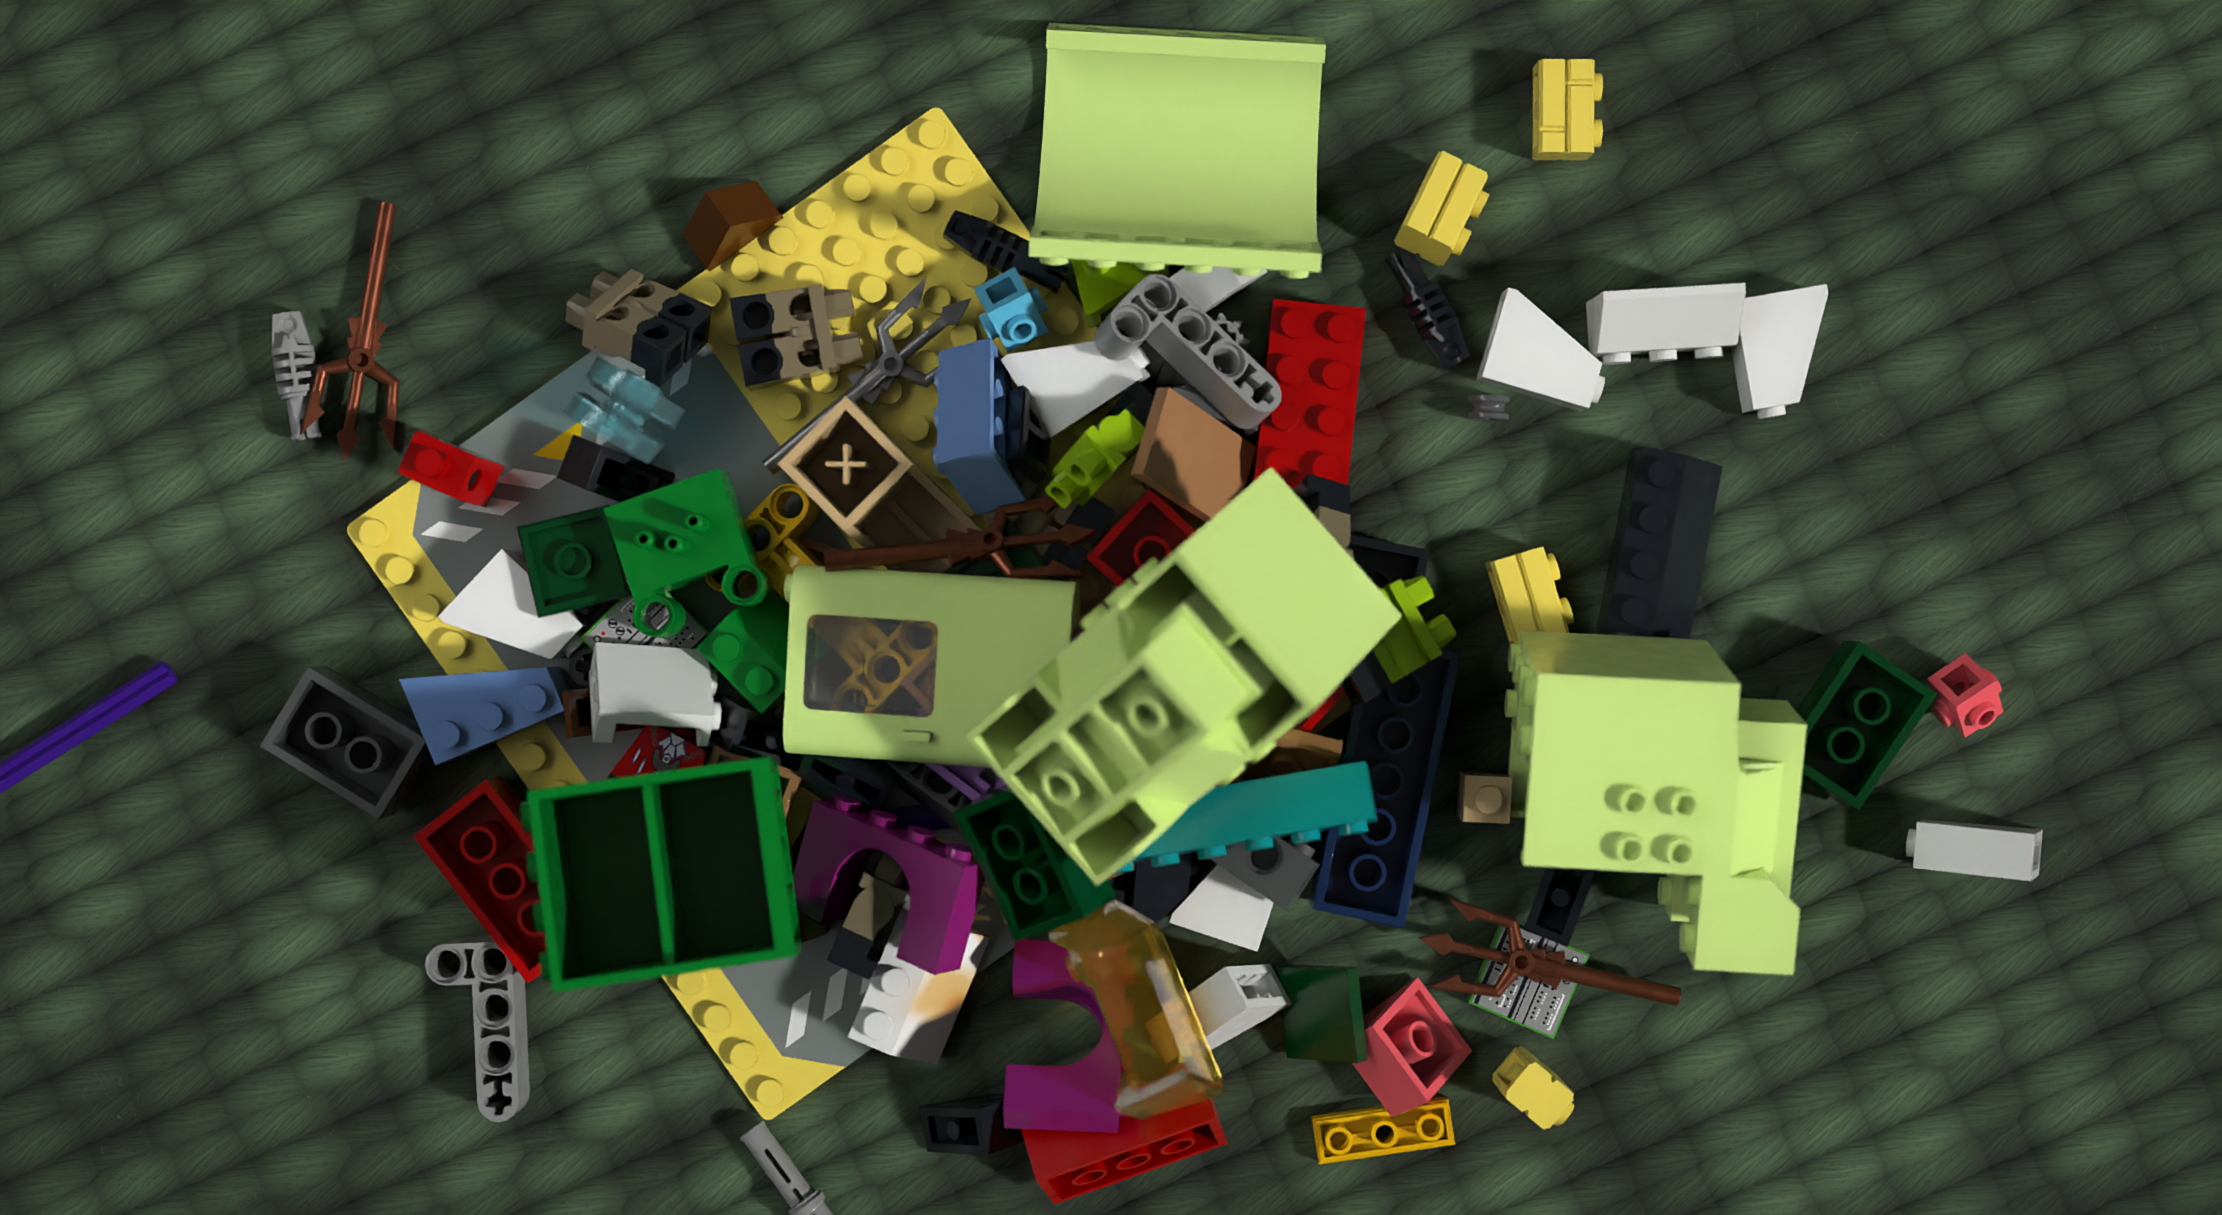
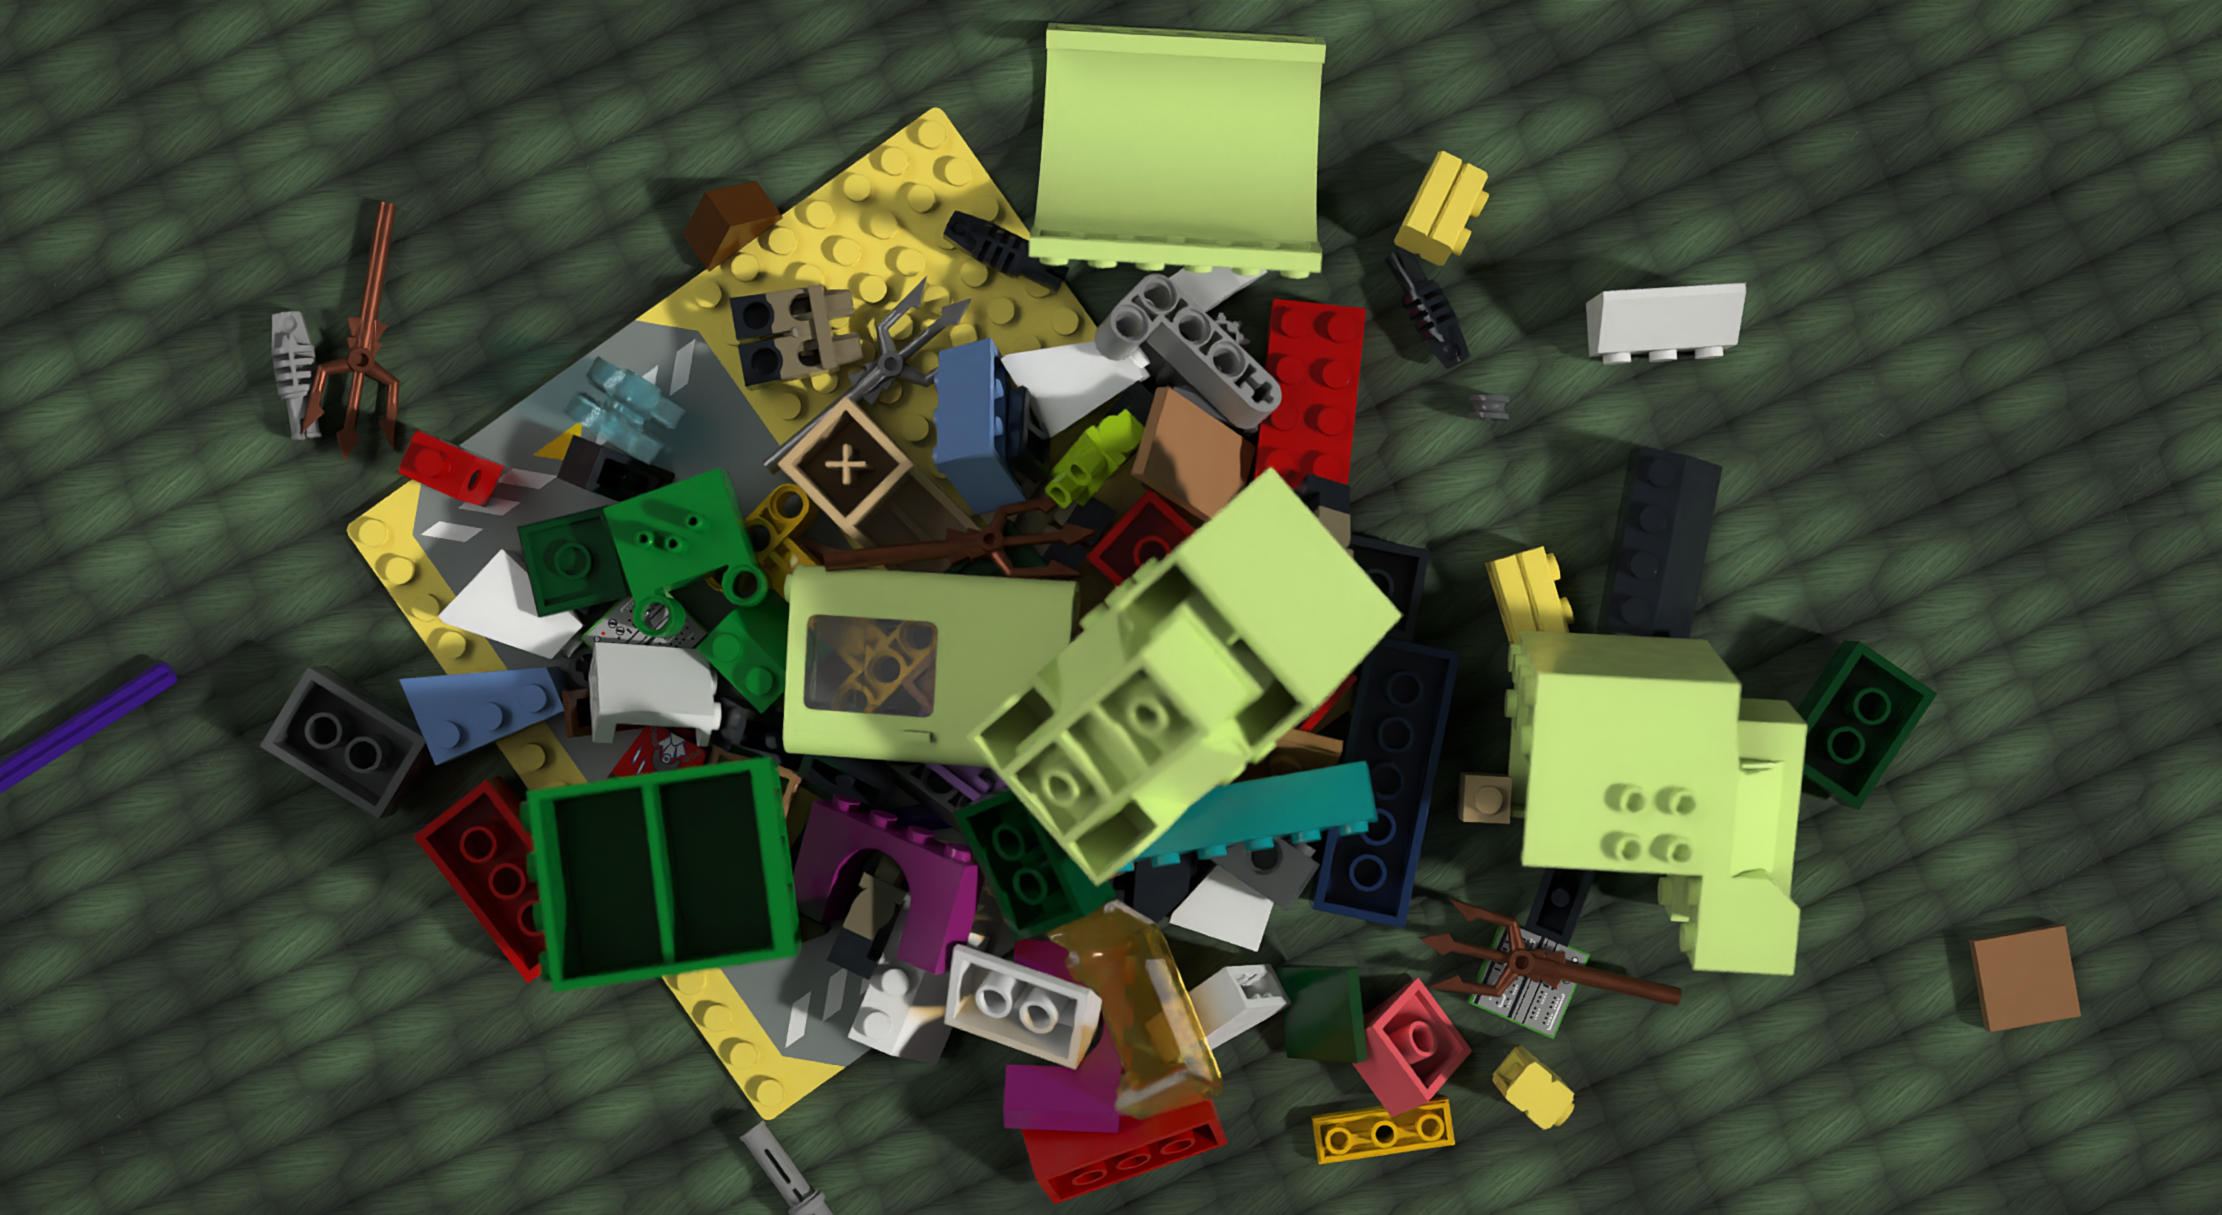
(488, 1025): light grey beam -> none
(641, 323): hips -> none
(968, 1126): black slope -> none
(1011, 310): medium azure brick -> none
(1021, 1007): none -> white slope
(1107, 286): lime wing -> none
(1404, 646): lime hips -> none
(1538, 357): white slope -> none
(1565, 109): light yellow brick -> none
(1776, 348): white slope -> none
(1965, 696): coral brick -> none
(1976, 849): white slope -> none
(2025, 977): none -> medium nougat tile

